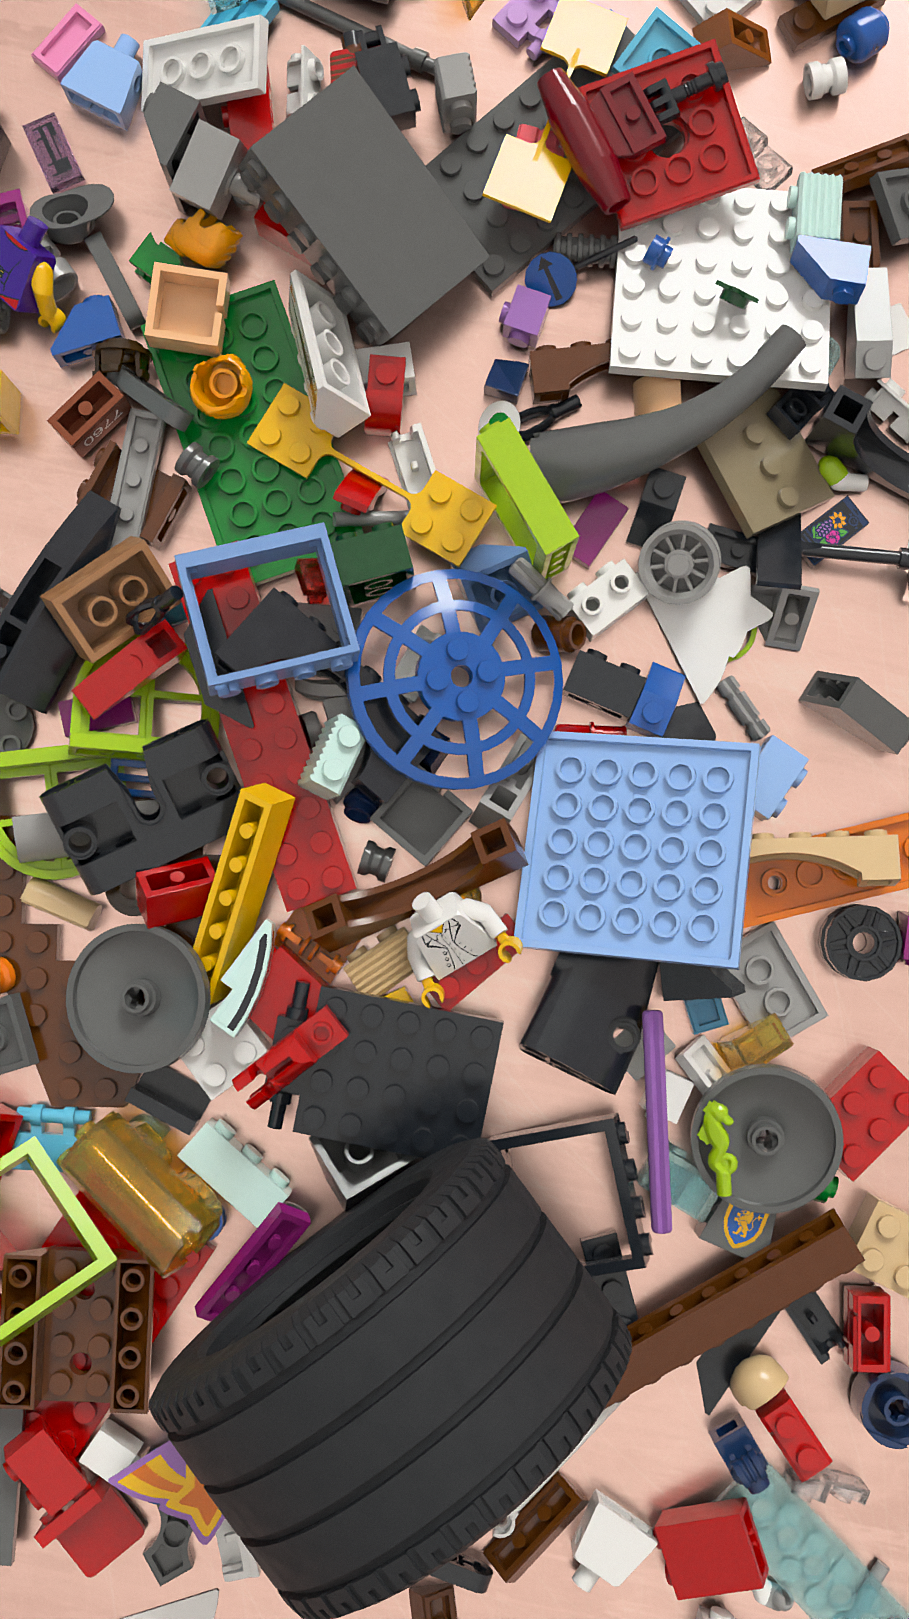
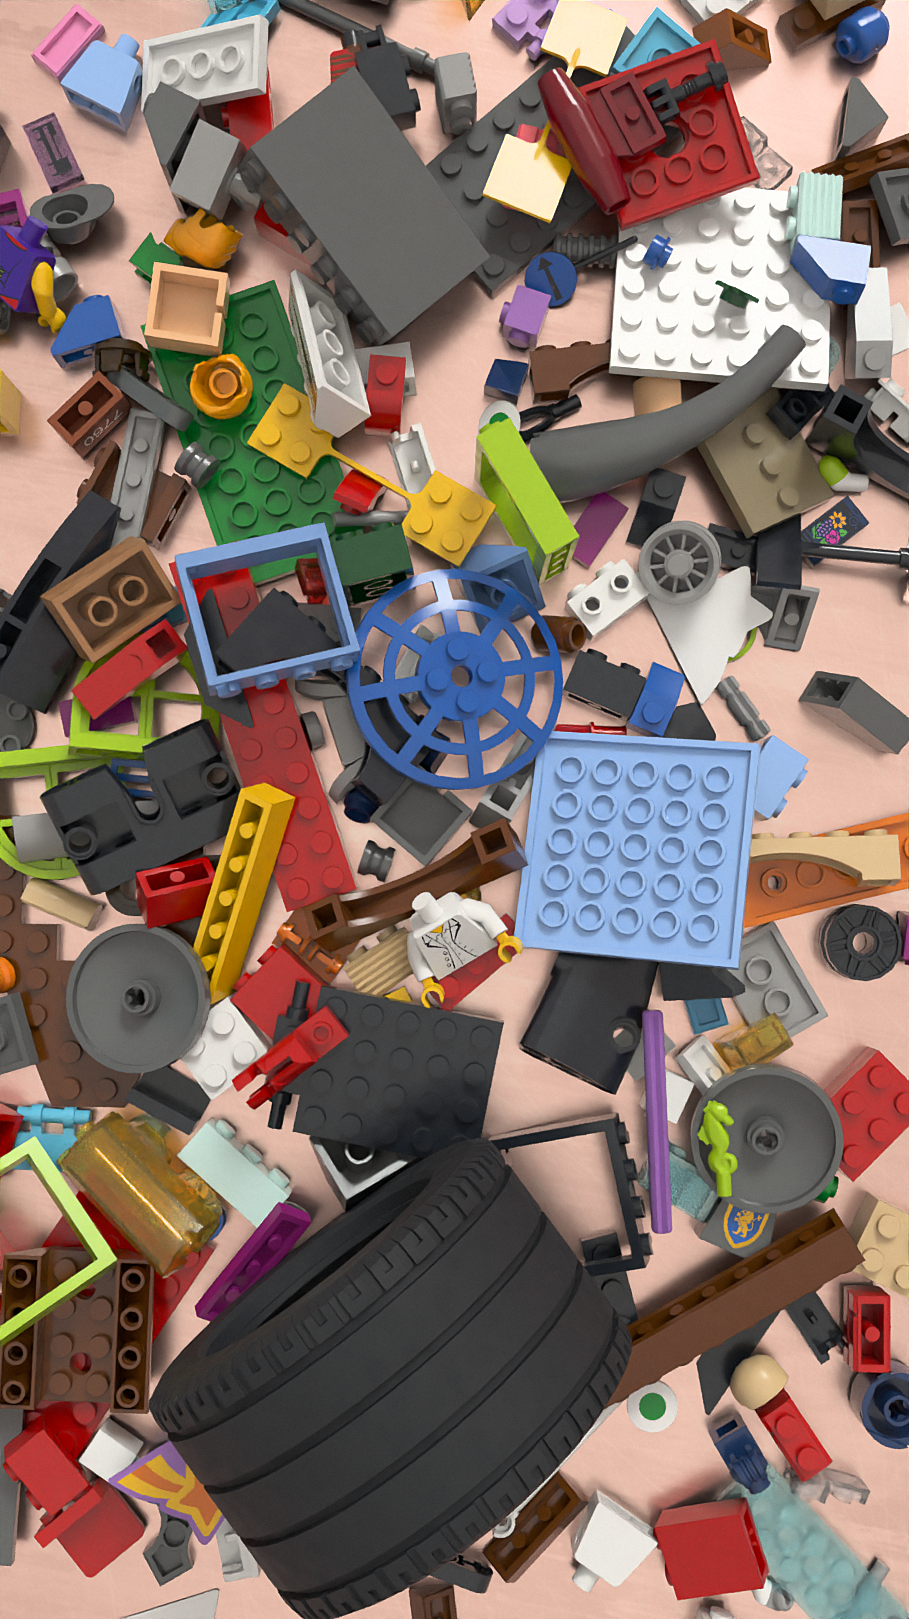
(115, 280): dark grey beam -> none
(159, 603): black piece -> none
(247, 981): light aqua slope -> none
(304, 74): white hinge -> none
(332, 757): light aqua brick -> none
(541, 588): light grey axle -> none
(653, 1407): none -> white sticker
(825, 78): white wheel -> none
(859, 119): none -> dark grey slope

